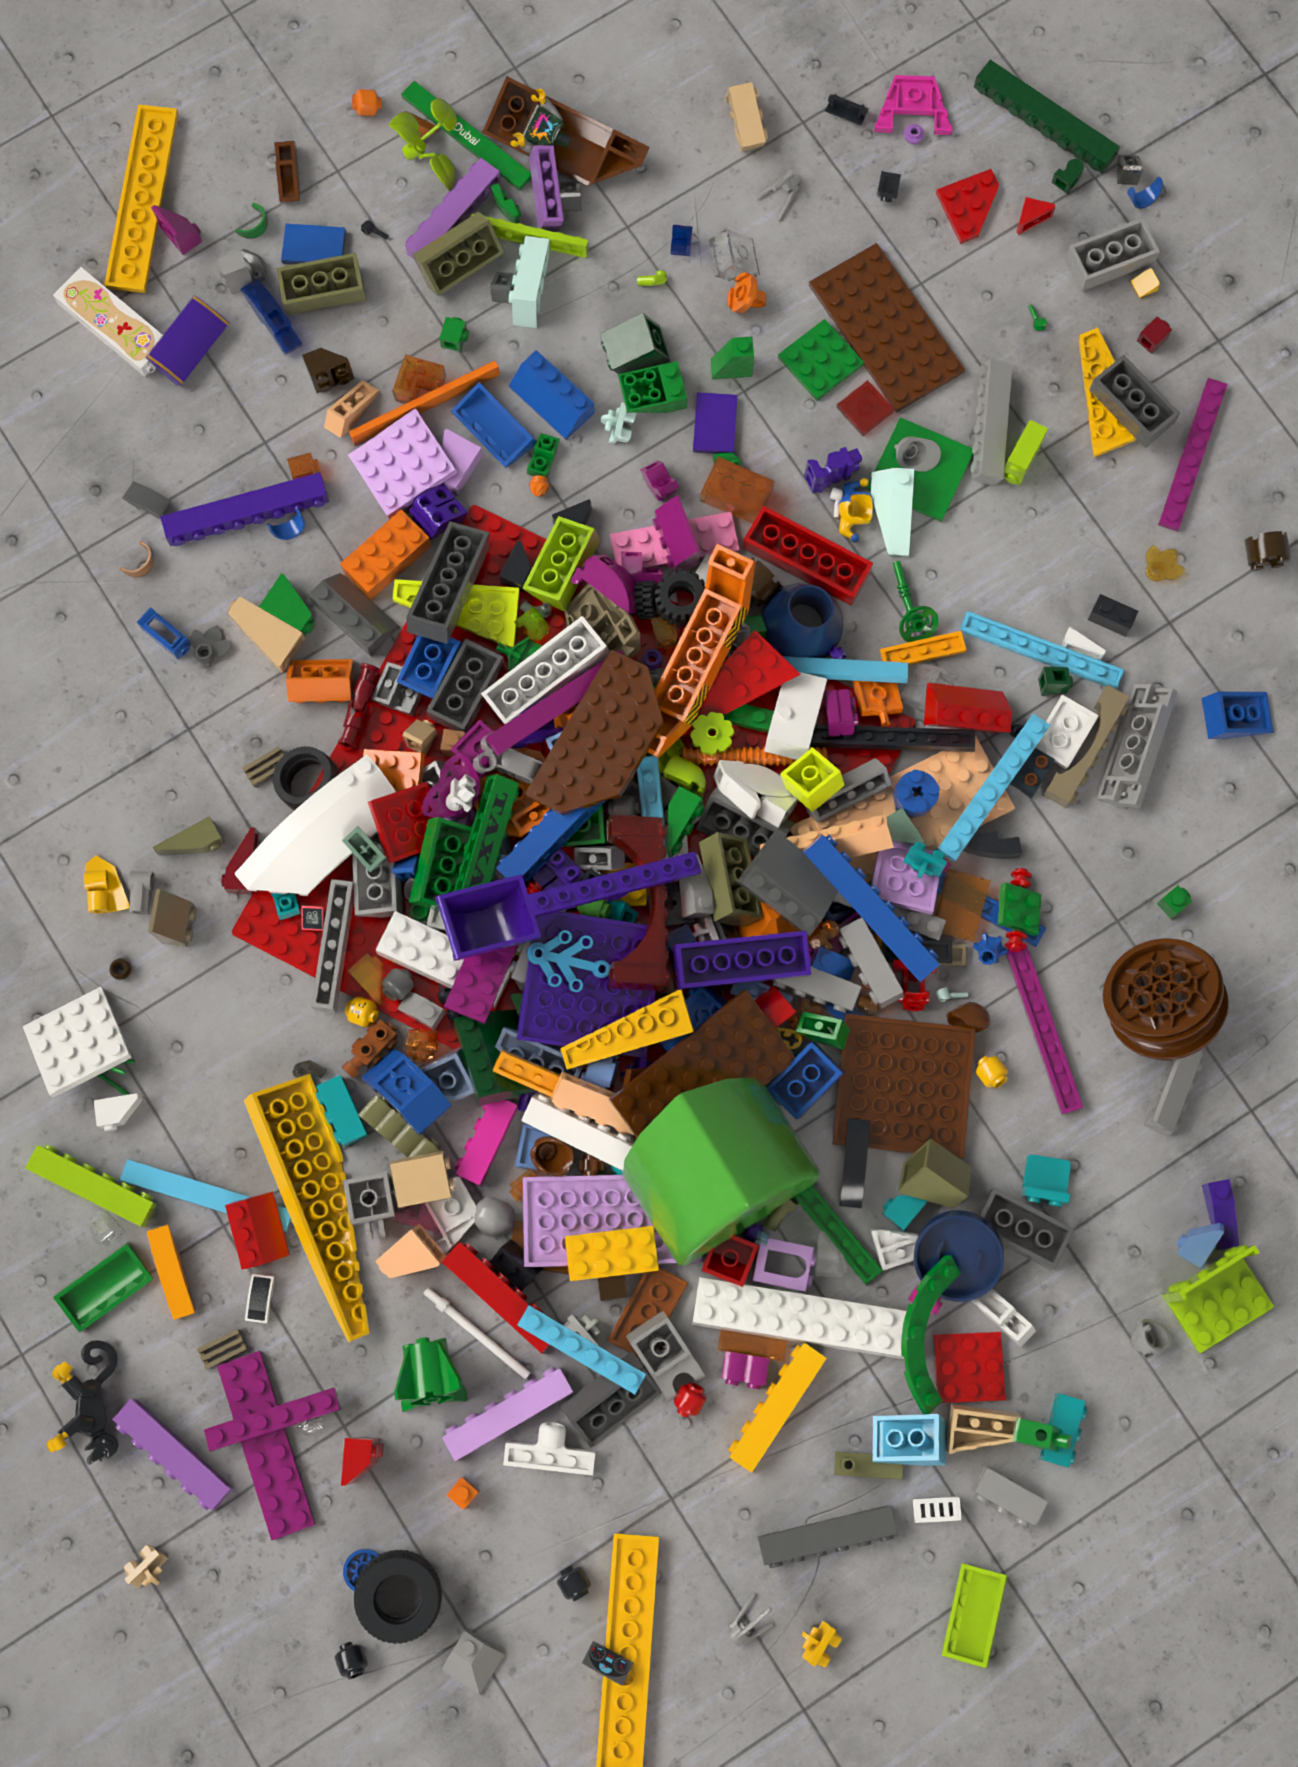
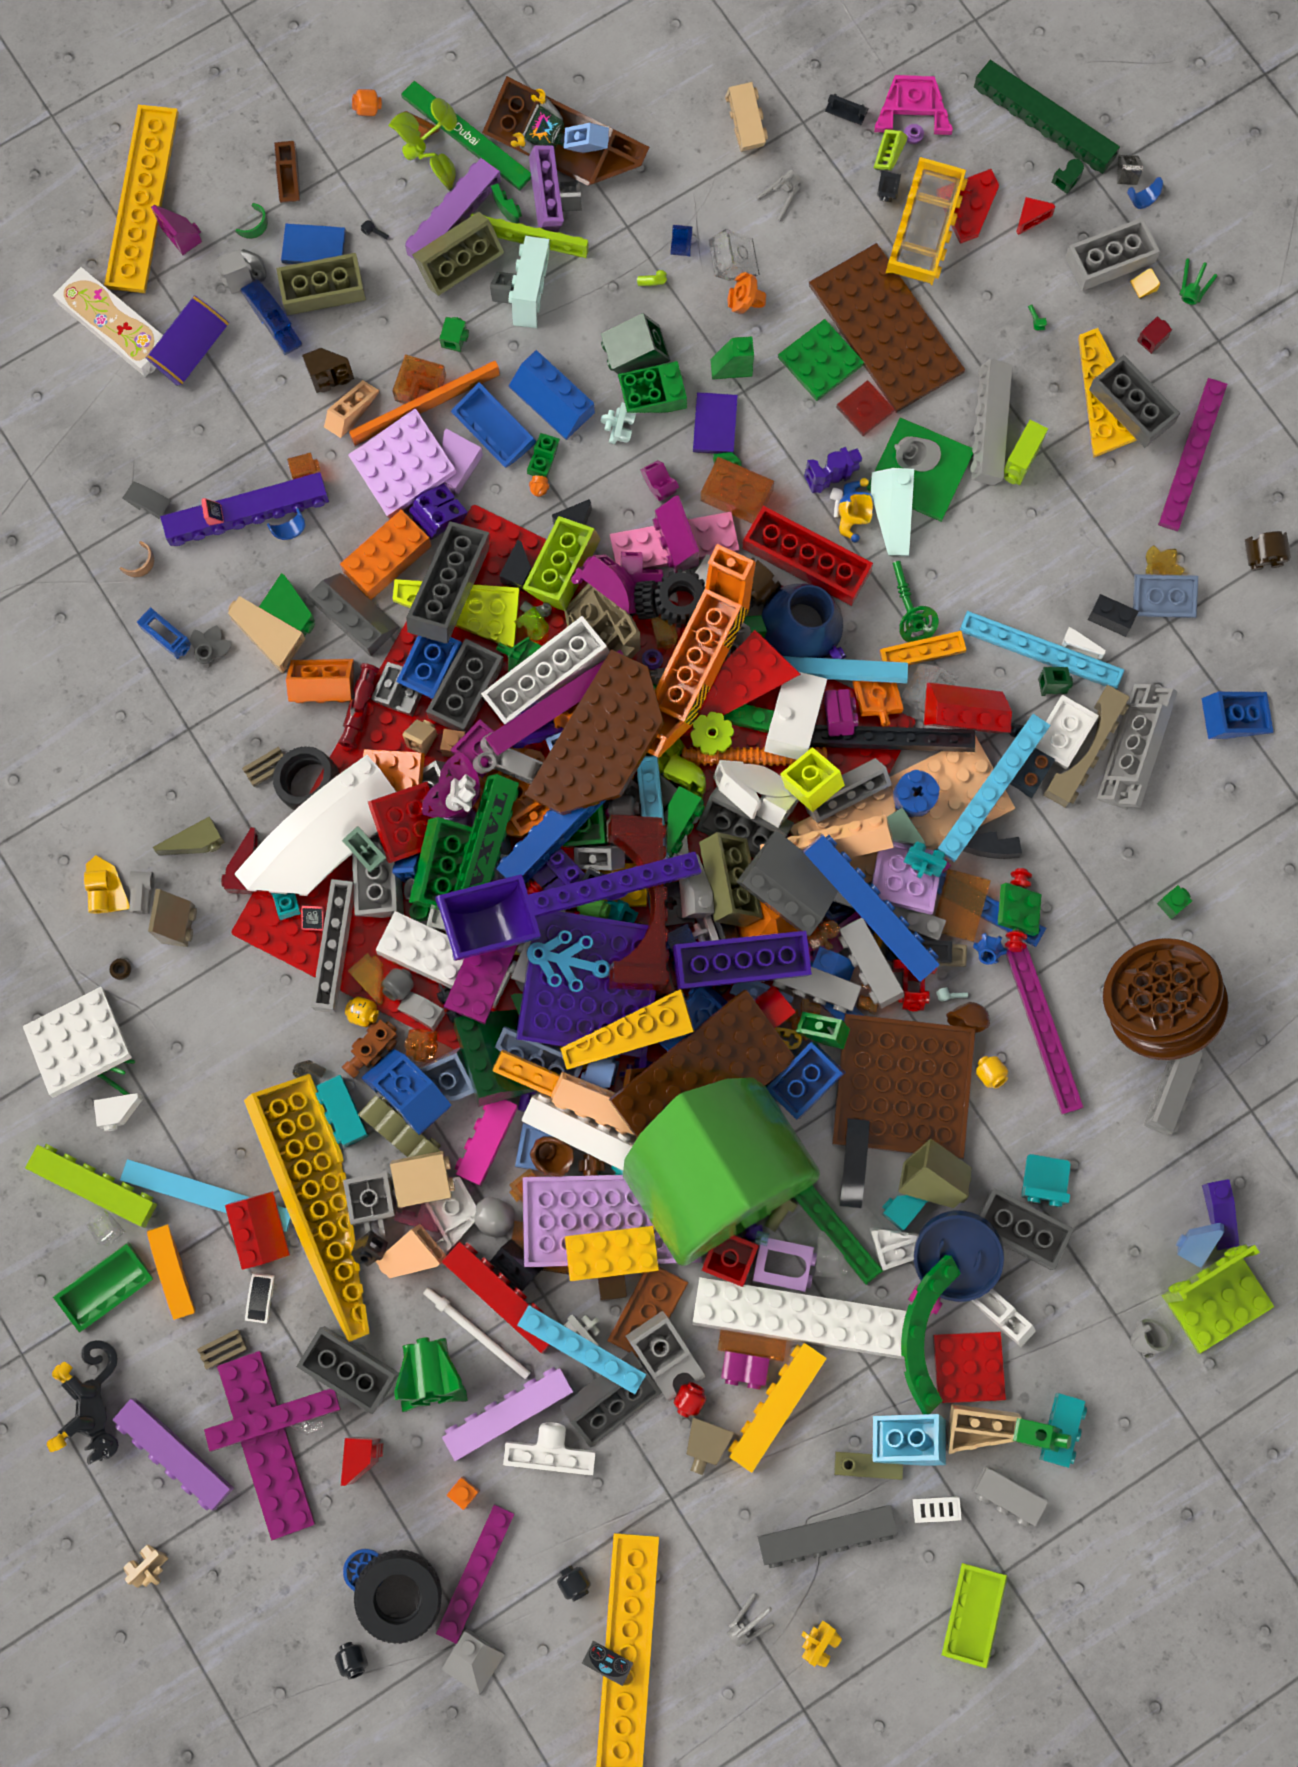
(212, 512): none -> slope
(347, 1369): none -> dark grey slope
(366, 1254): none -> black brick
(475, 1574): none -> magenta plate
(586, 138): none -> light blue brick
(706, 1444): none -> dark tan torso
(887, 141): none -> lime slope
(927, 221): none -> clear window
(1165, 595): none -> sand blue tile
(1192, 294): none -> green plant

